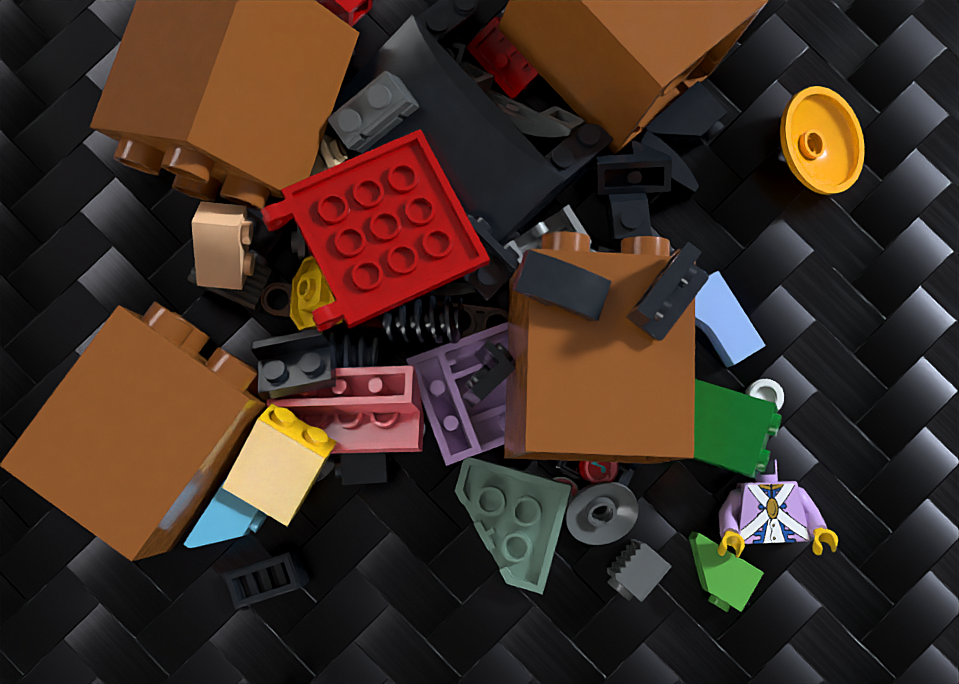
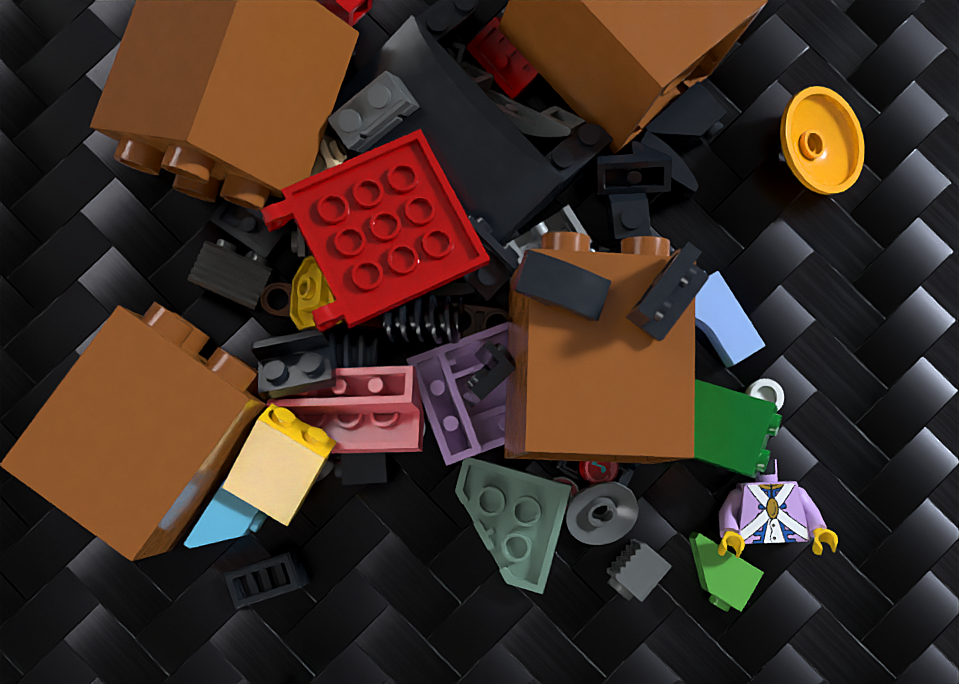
(222, 245): light nougat brick -> none

